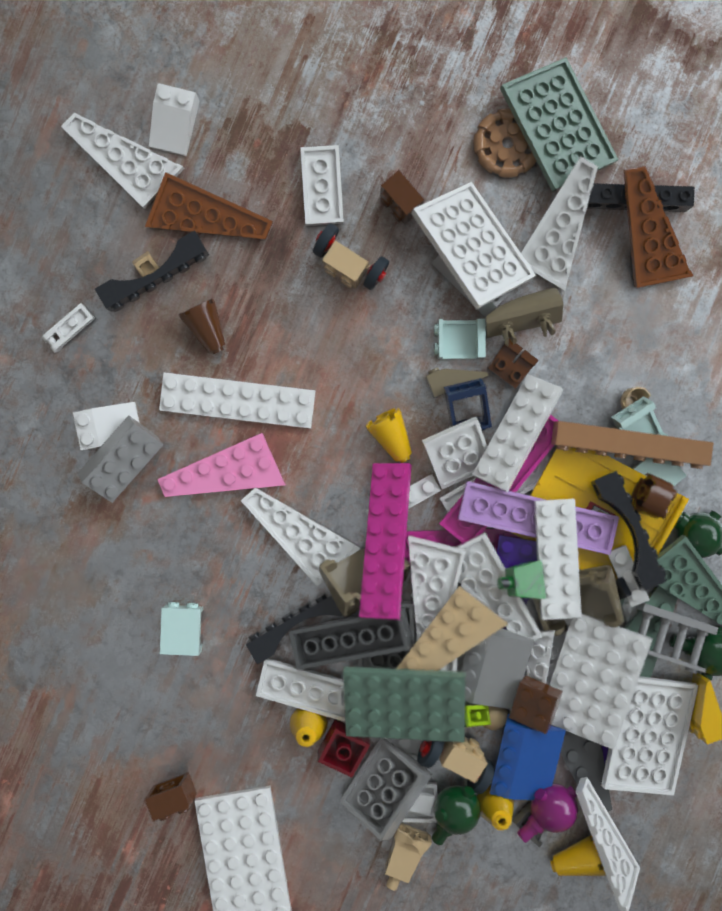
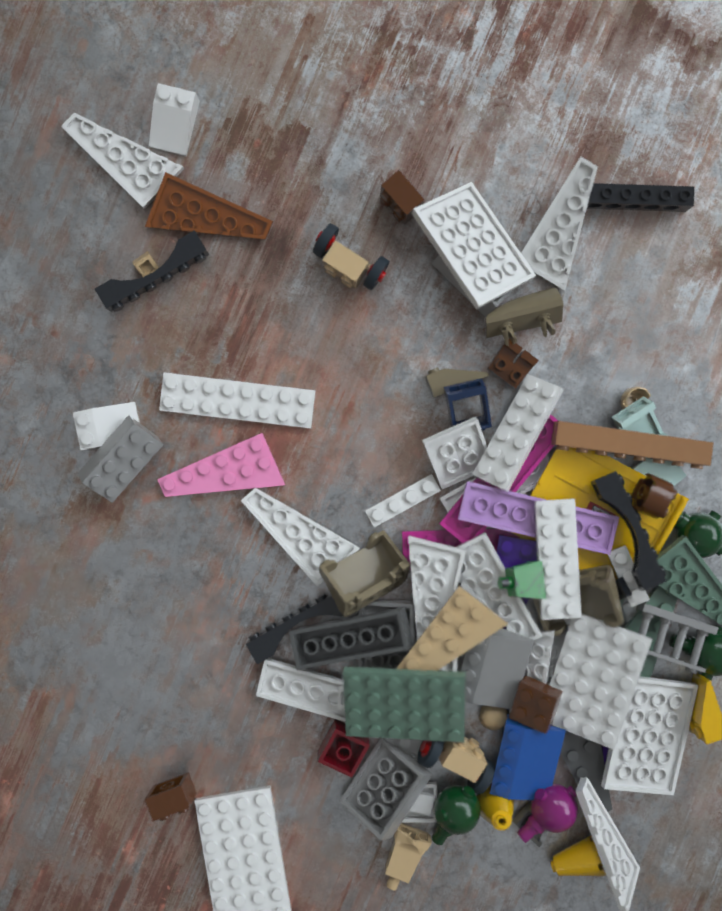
(68, 327): white plate -> none
(181, 629): light aqua panel -> none
(205, 325): reddish brown cone -> none
(307, 727): yellow cone -> none
(322, 185): white plate -> none
(385, 541): dark pink plate -> none
(391, 434): yellow cone -> none
(460, 339): light aqua panel -> none
(477, 716): lime slope -> none
(496, 149): medium nougat plate -> none
(557, 121): sand green plate -> none
(652, 238): dark orange wing -> none

